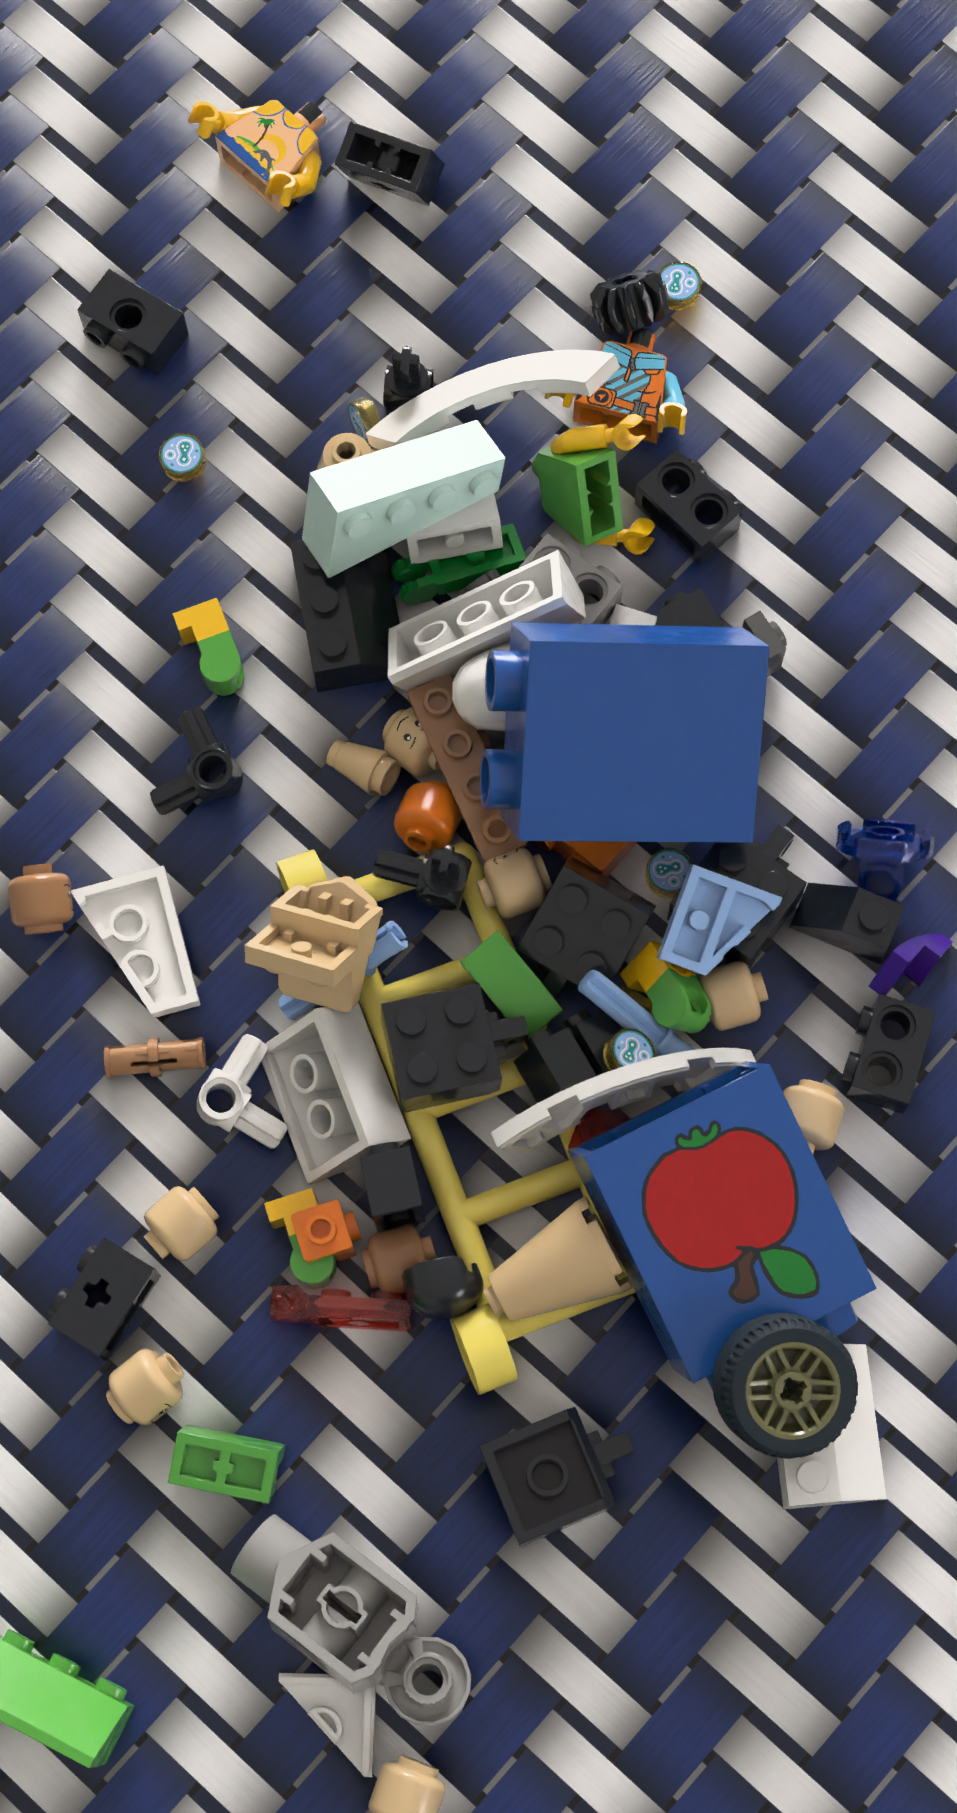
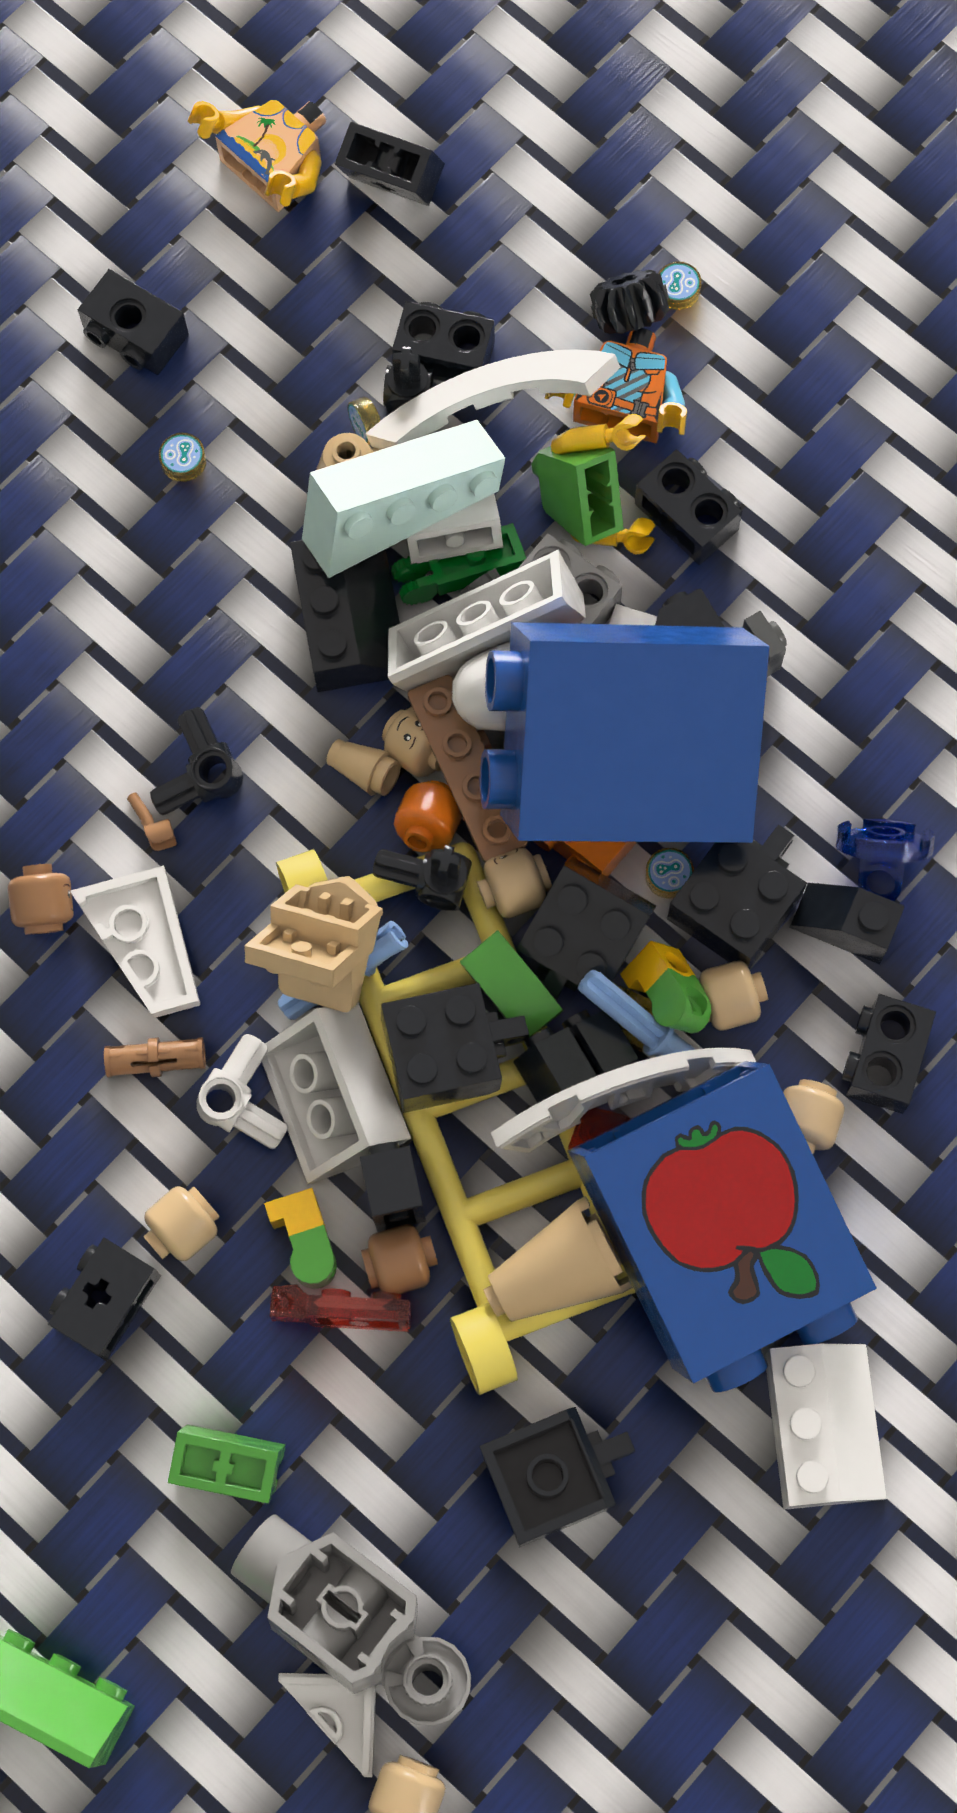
(145, 1387): tan head -> none
(159, 833): none -> medium nougat hand
(219, 656): leg -> none
(326, 1232): orange bracket -> none
(442, 1287): black hair -> none
(448, 332): none -> black brick
(627, 1048): tile -> none
(711, 919): light blue wing -> none
(817, 1393): wheel -> none
(912, 959): dark purple slope -> none

